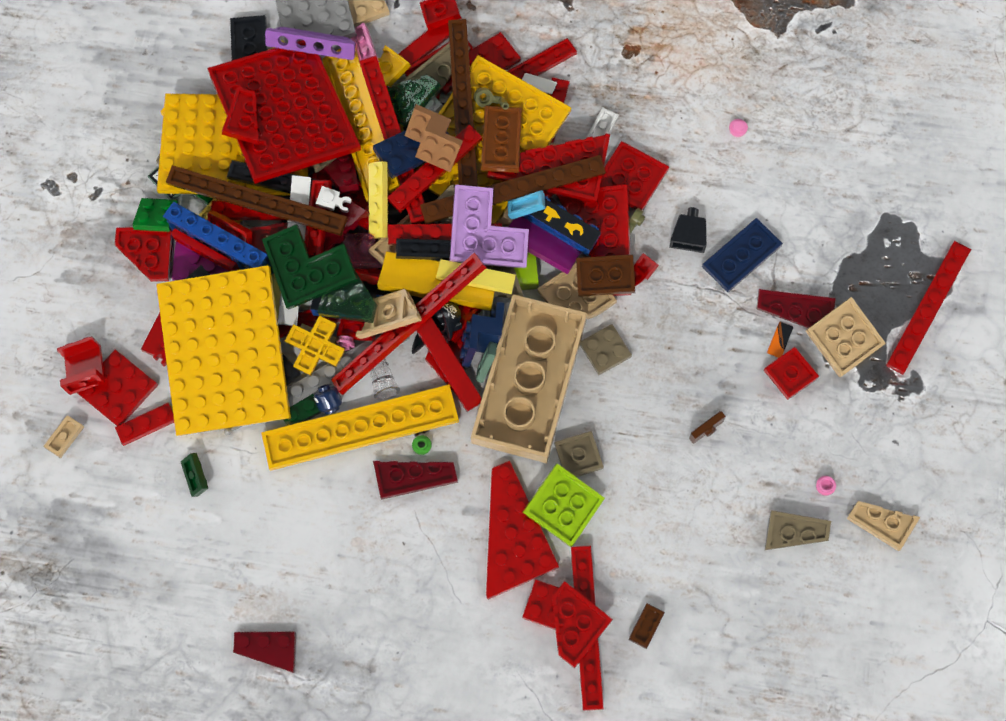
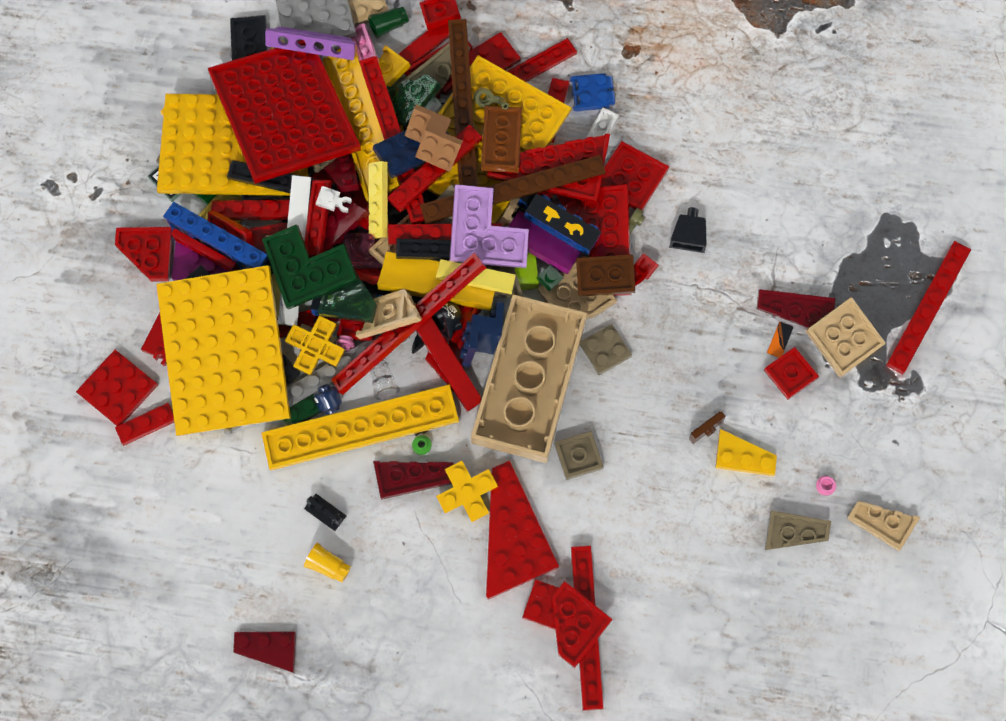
(63, 436): tan plate -> none
(82, 365): red panel -> none
(150, 215): green plate -> none
(194, 474): dark green plate -> none
(242, 117): red wing -> none
(257, 200): reddish brown plate -> none
(324, 512): none -> black hinge
(327, 563): none -> yellow plant
(387, 21): none -> dark green plant
(466, 491): none -> yellow plate
(486, 362): sand green tile -> none
(526, 205): medium azure tile -> none
(540, 83): white sticker -> none
(550, 278): none -> dark green plate
(563, 505): lime plate -> none
(593, 92): none -> blue plate
(646, 626): reddish brown plate -> none
(738, 127): bright pink plate -> none
(742, 255): dark blue plate -> none
(743, 456): none -> yellow wing

